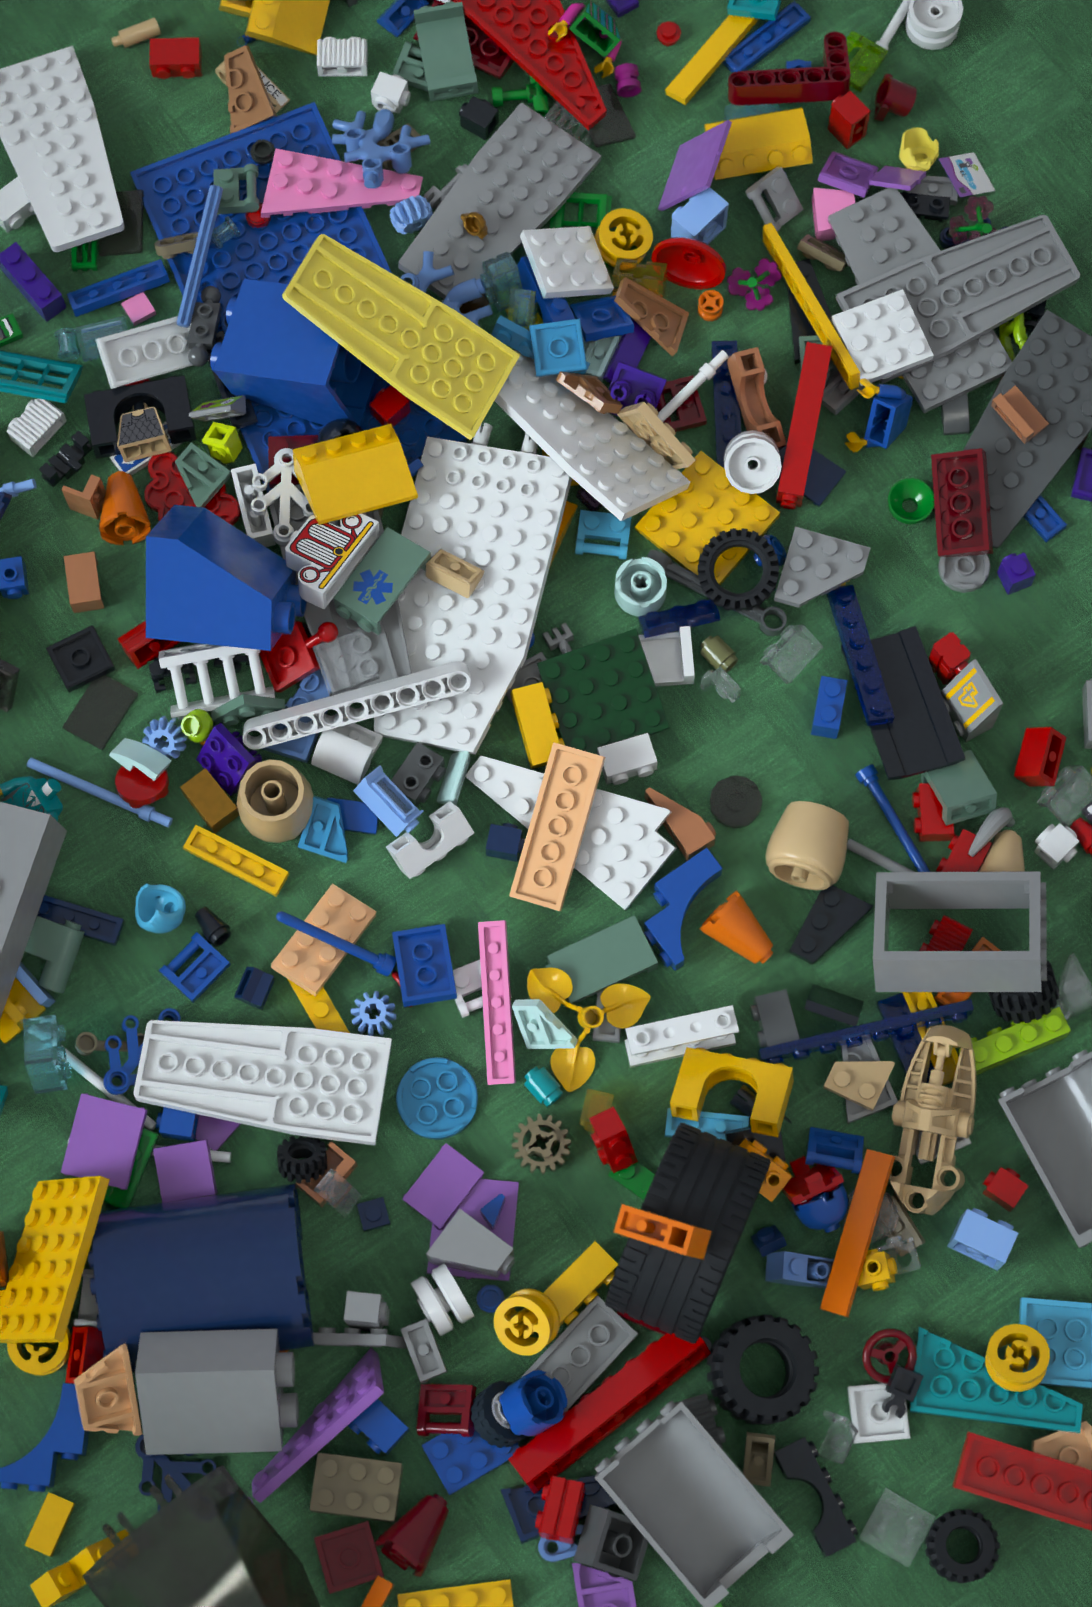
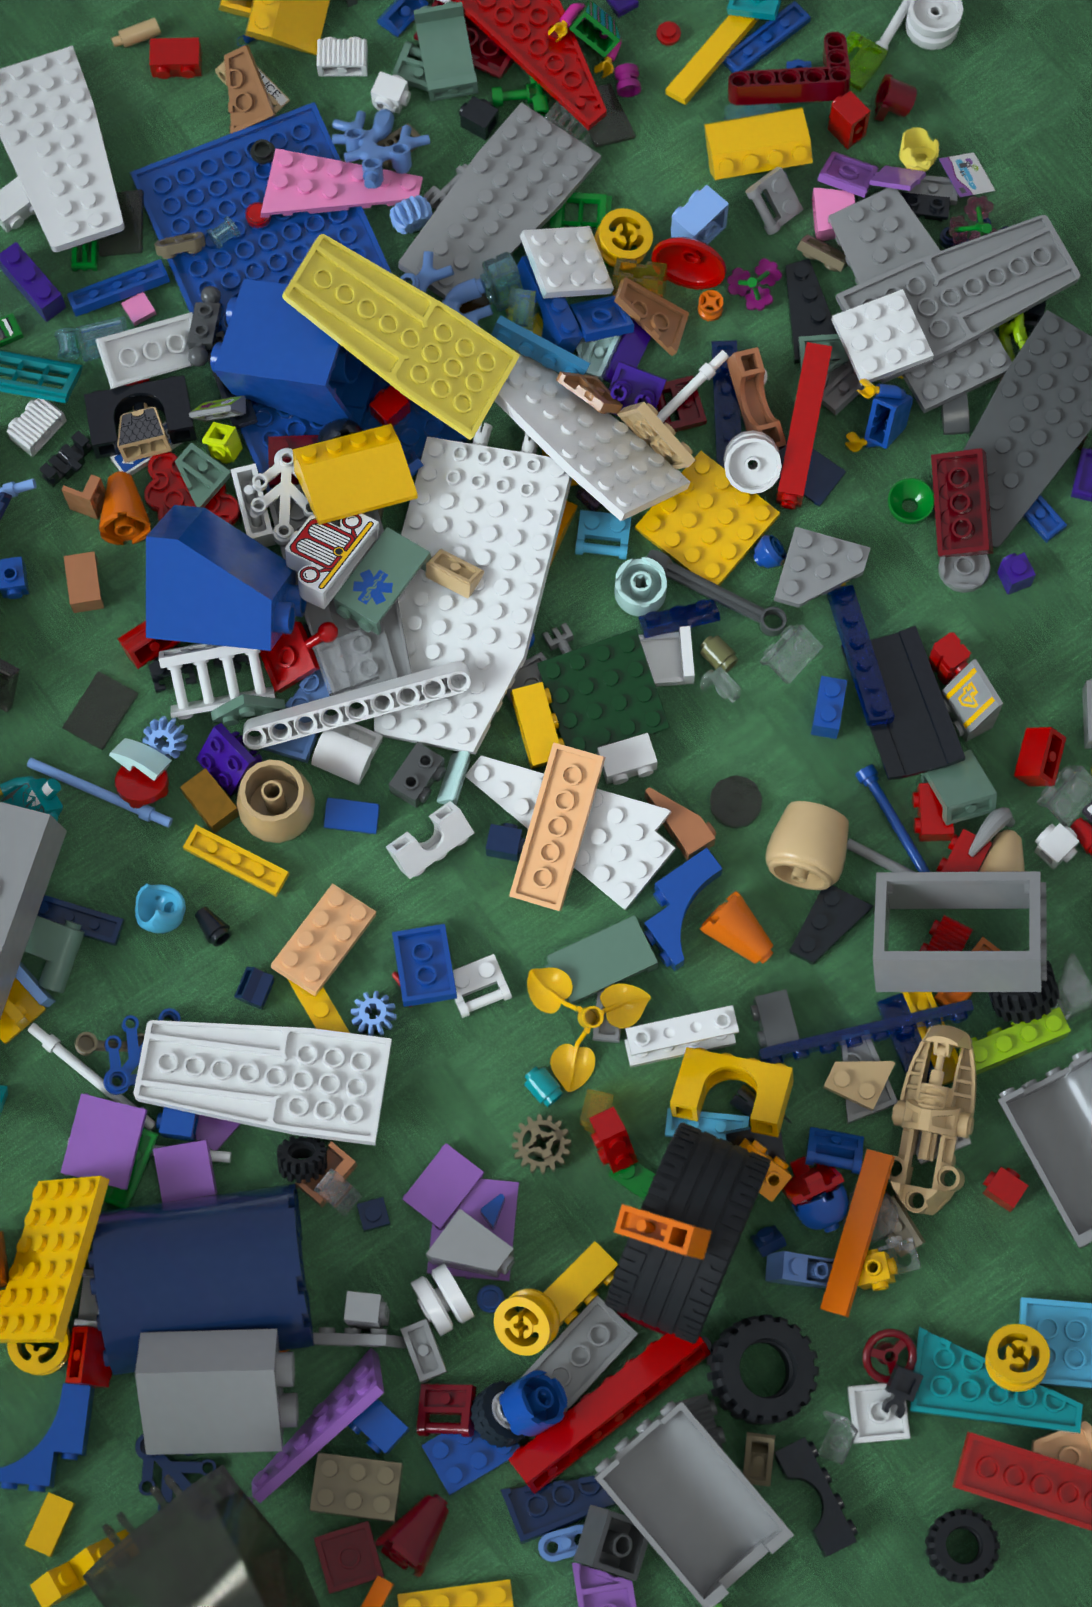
(43, 1054): clear light blue brick -> none
(80, 658): black tile -> none
(108, 1395): light nougat wing -> none
(197, 725): lime animal -> none
(199, 256): medium blue axle -> none
(200, 973): blue plate -> none
(229, 180): sand green plate -> none
(325, 831): dark azure wing -> none
(382, 963): blue piece -> none
(388, 802): light blue window -> none
(437, 1098): dark azure tile -> none
(475, 224): pearl gold piece -> none
(496, 1002): bright pink plate -> none
(541, 1027): light aqua wing -> none
(558, 347): dark azure tile -> none
(561, 1509): red brick -> none
(694, 166): medium lavender piece -> none
(732, 539): black tyre -> none
(811, 306): yellow tile -> none
(834, 1005): black tile -> none
(896, 1527): clear plate -> none
(983, 1238): light blue brick -> none
(1019, 414): nougat panel -> none

